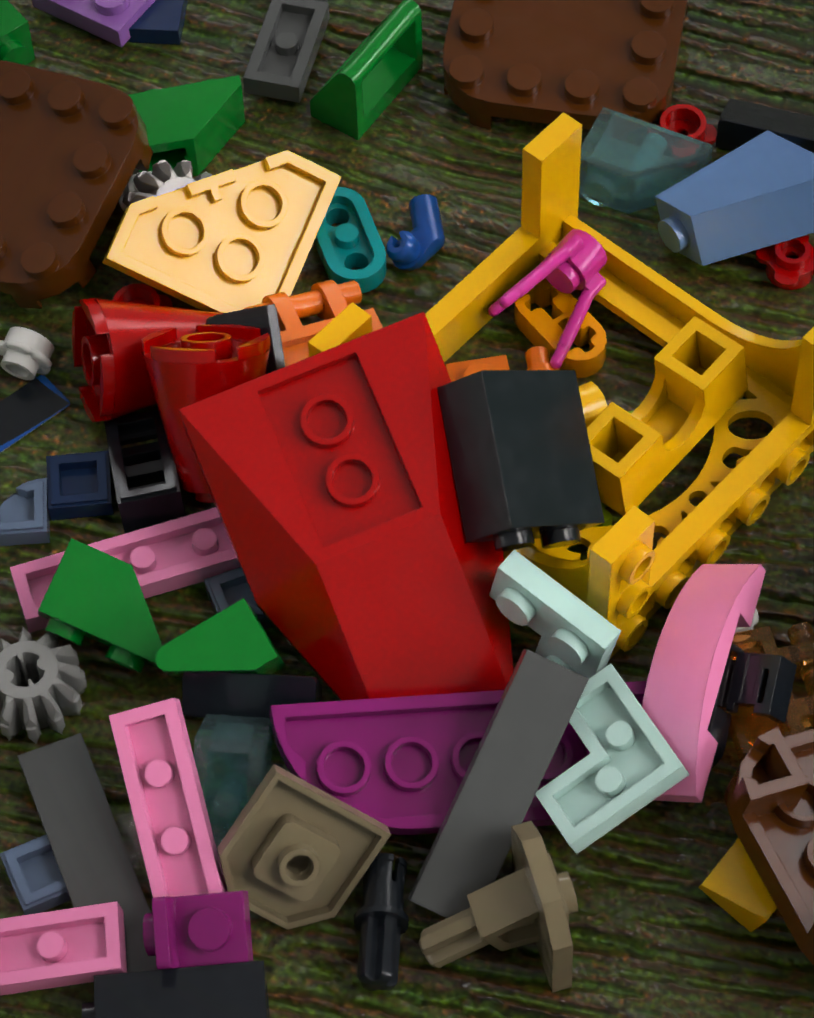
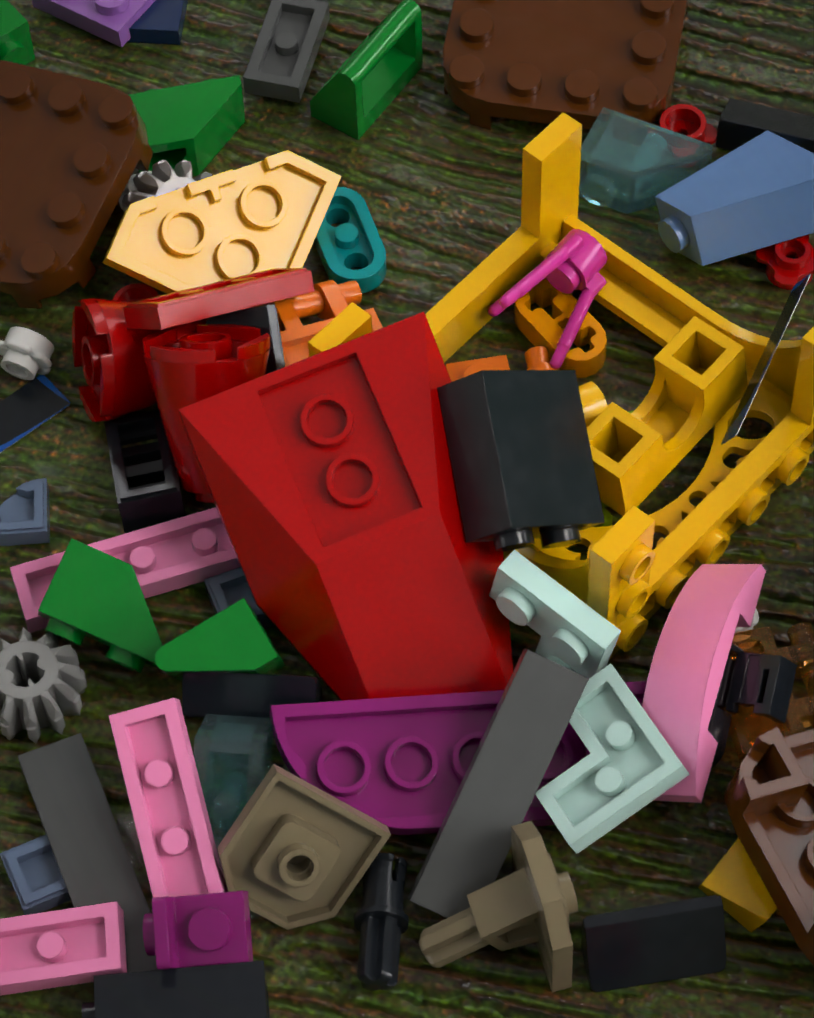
(79, 485): dark blue tile -> none
(218, 298): none -> tile
(424, 240): blue arm -> none
(654, 943): none -> black slope
(765, 360): none -> black sticker

